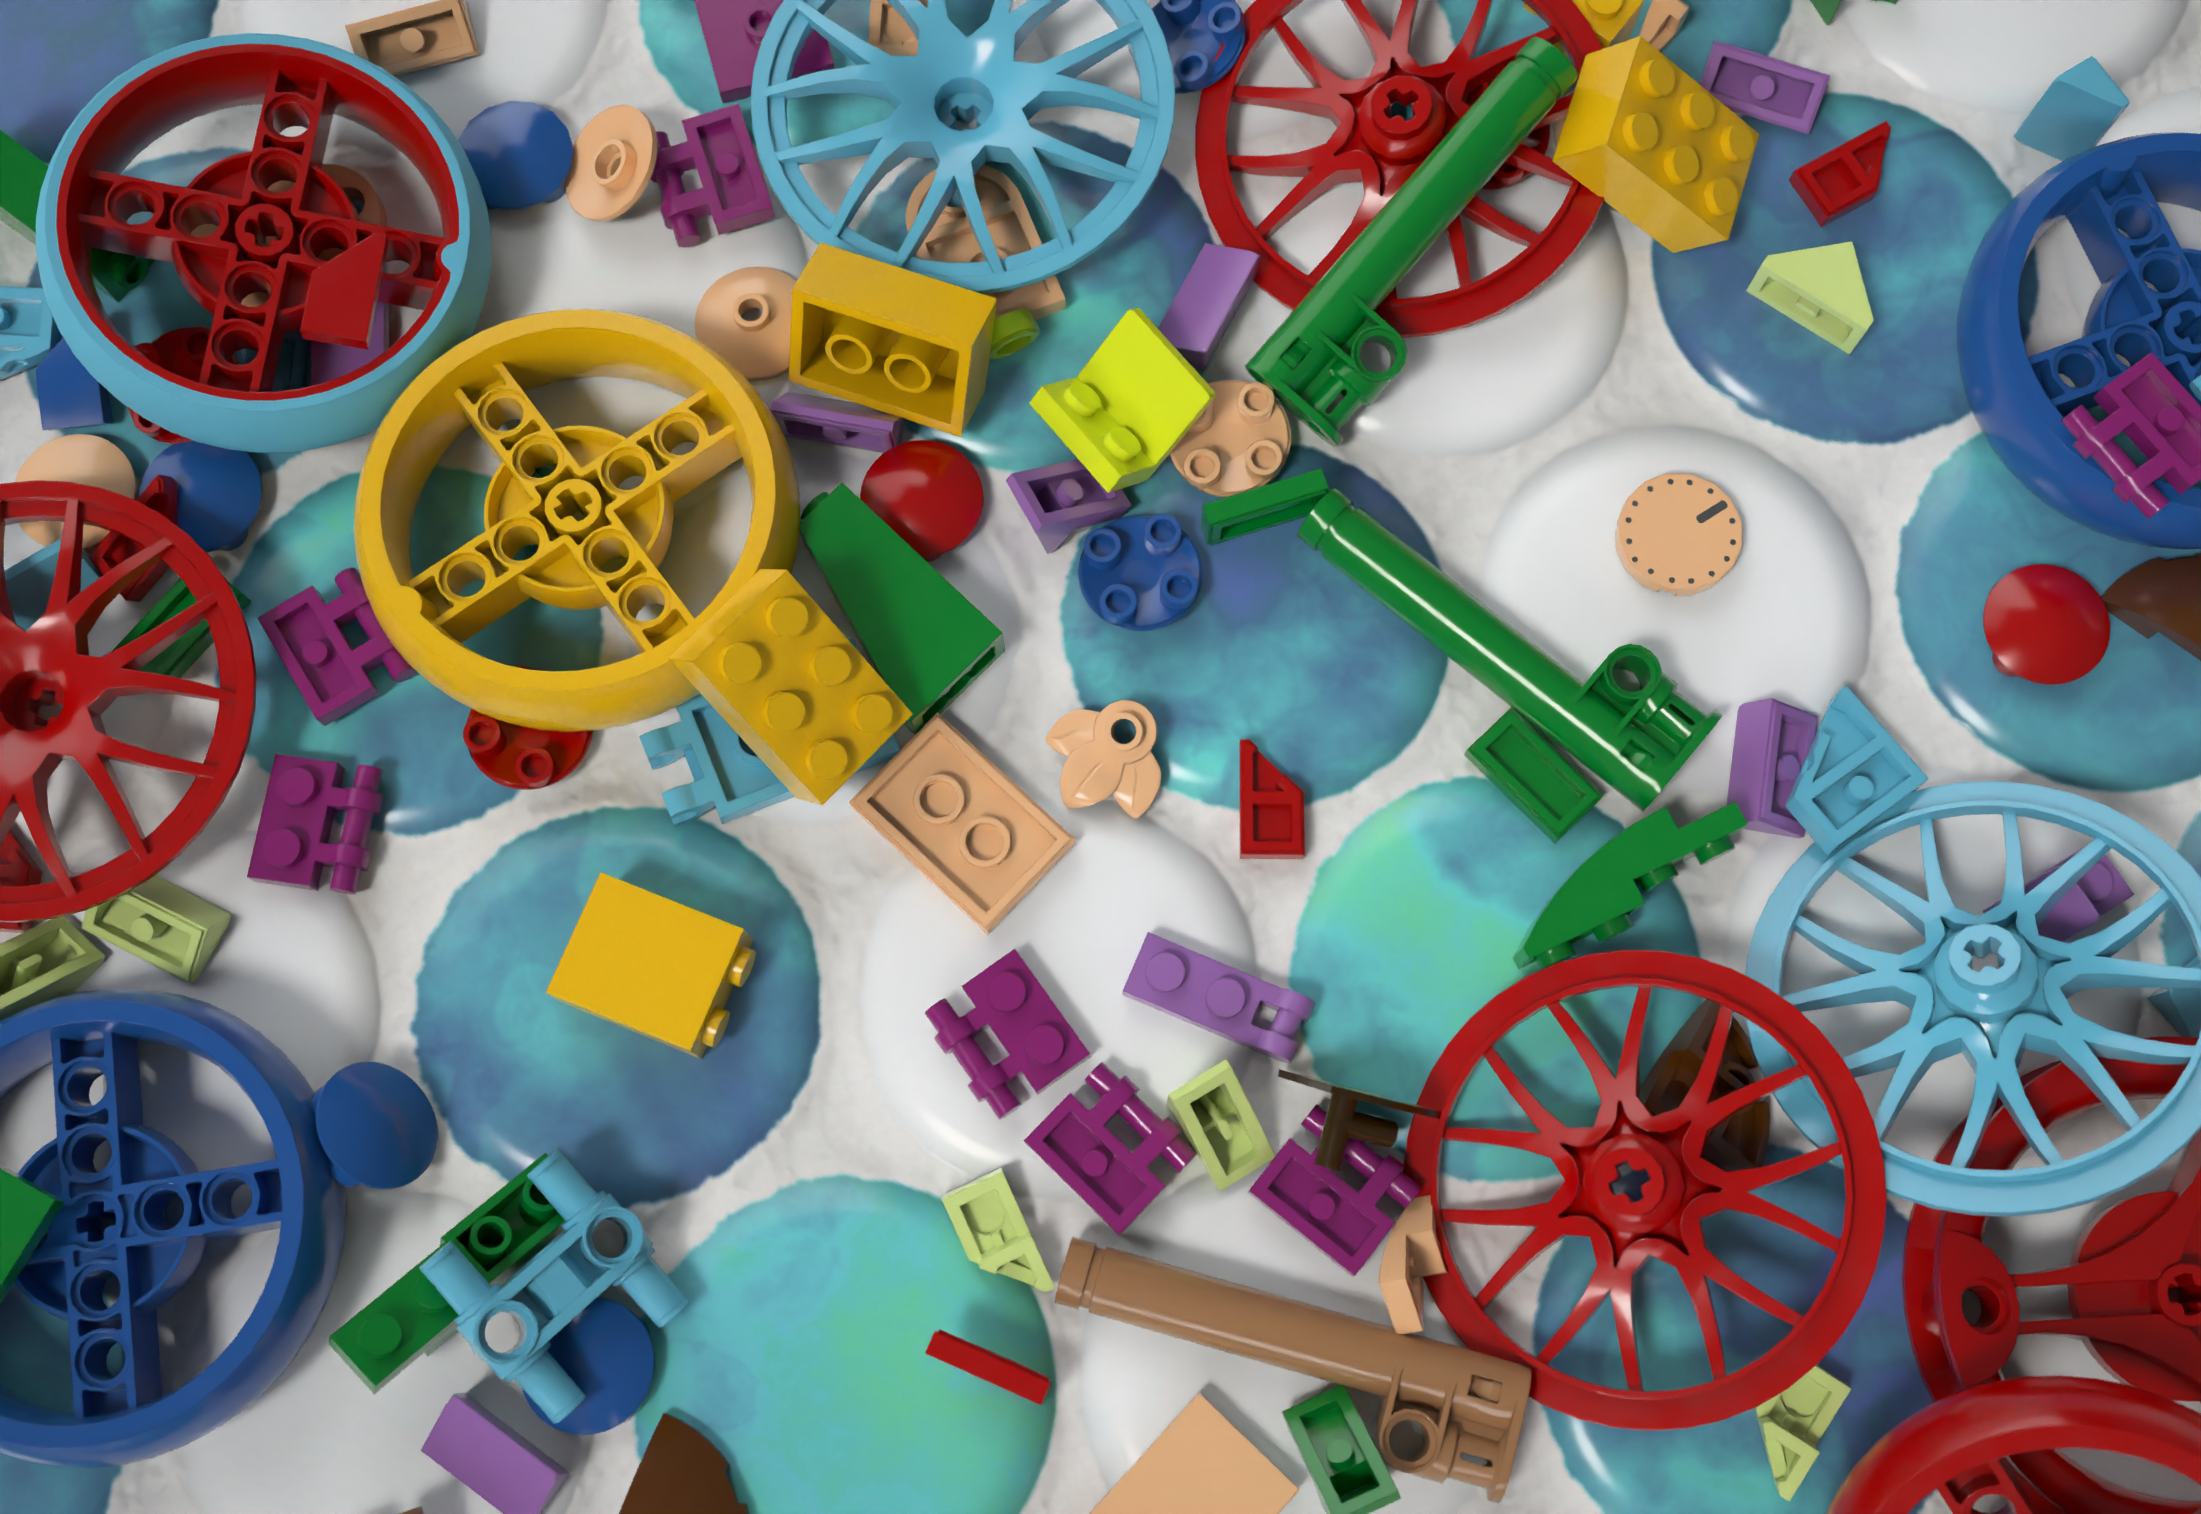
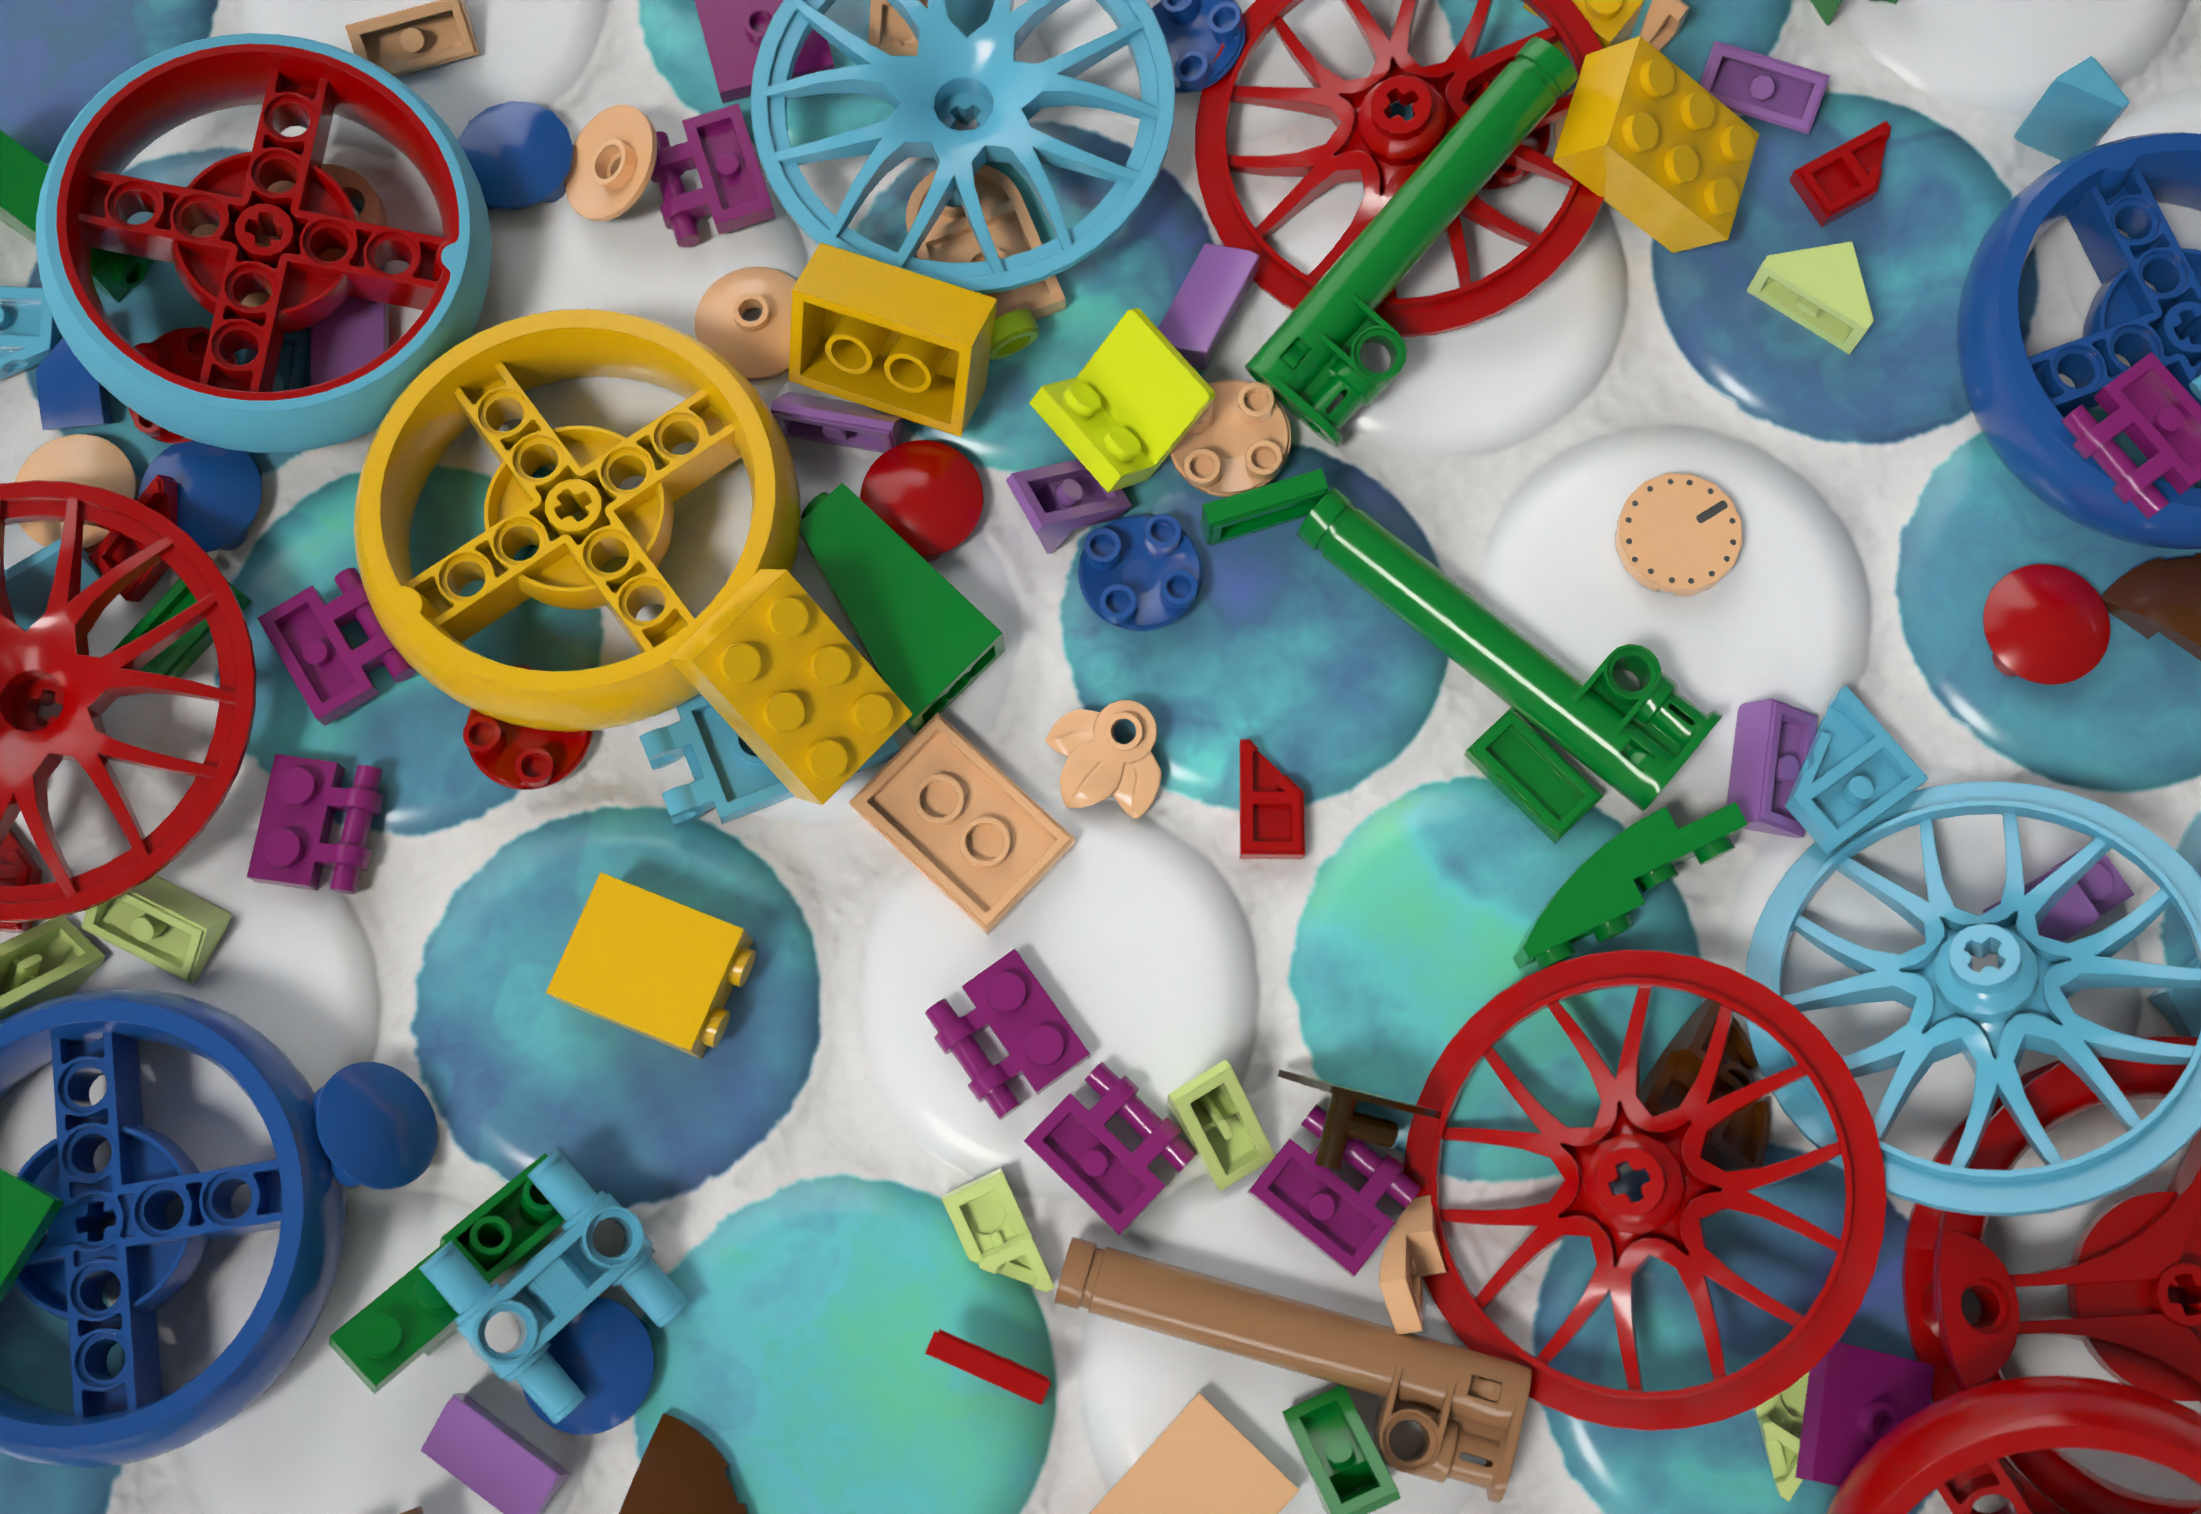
(346, 295): red tile -> none
(1216, 997): medium lavender plate -> none
(1852, 1404): none -> magenta plate

